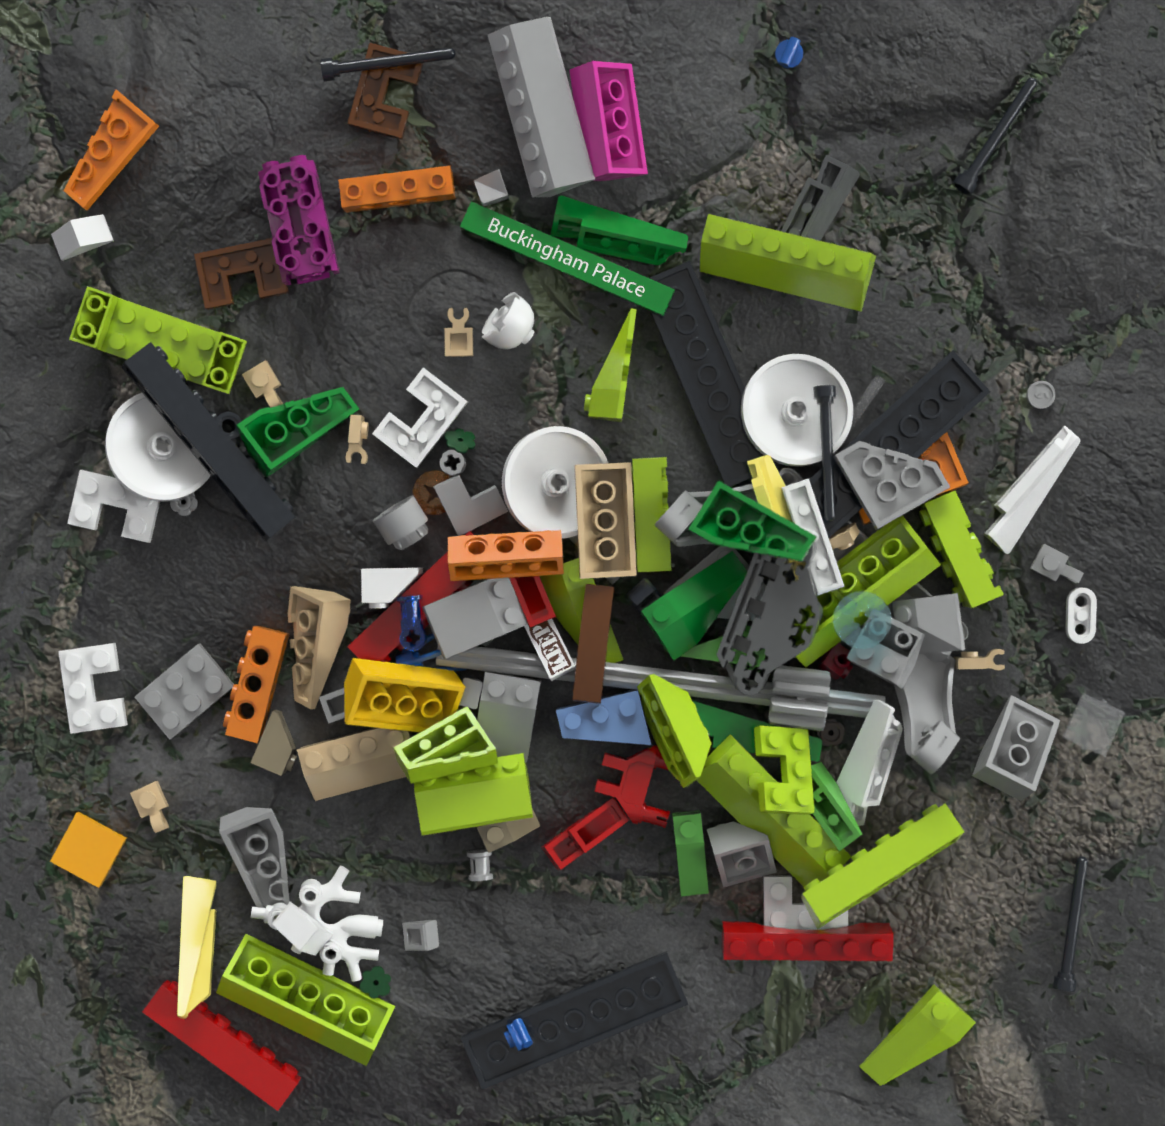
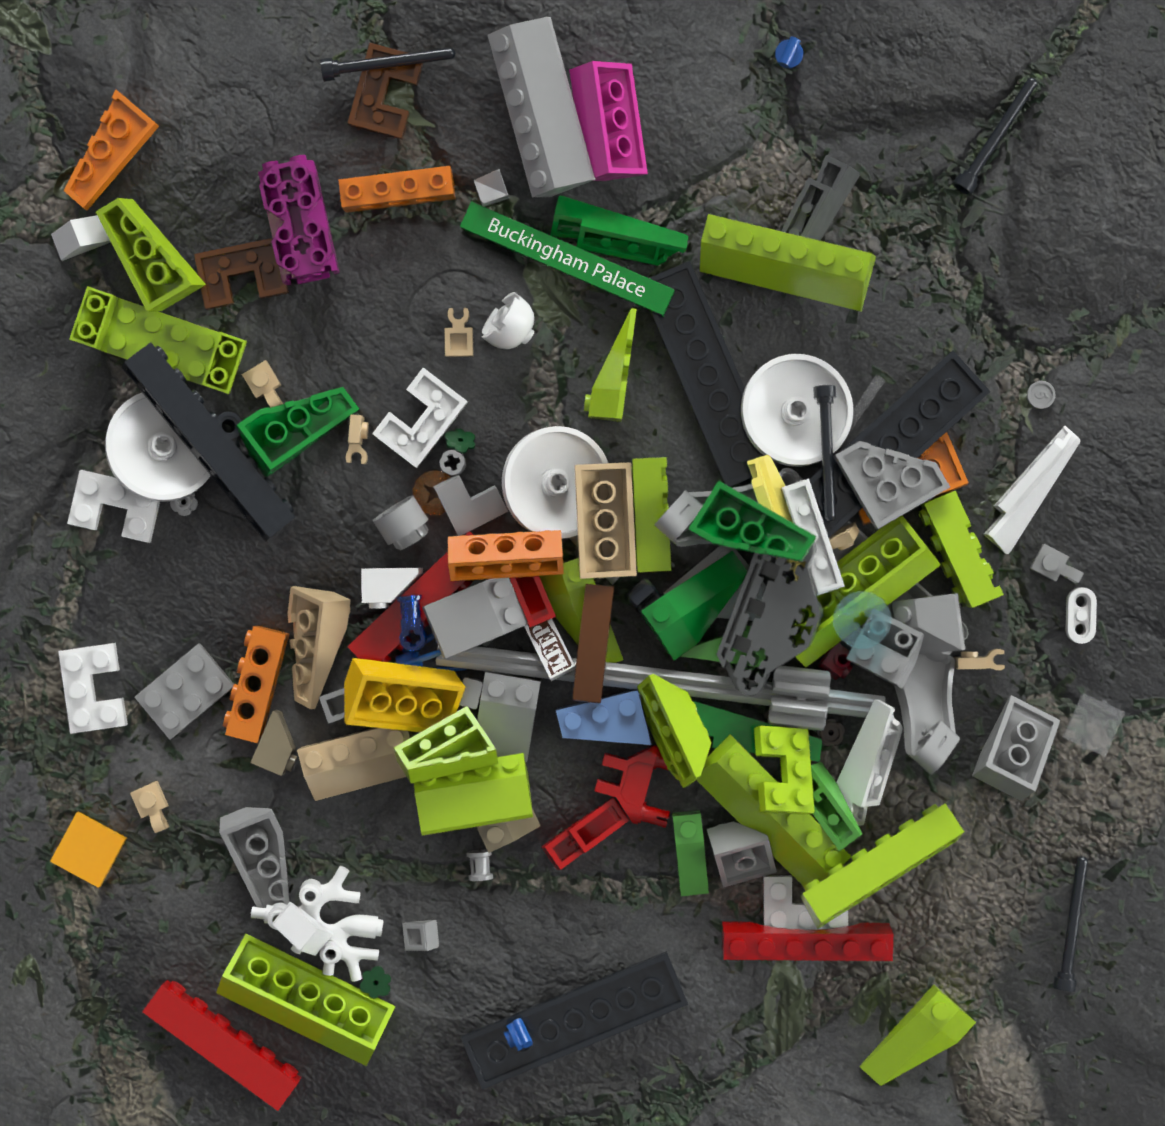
(147, 255): none -> lime wedge
(196, 943): light yellow wedge -> none

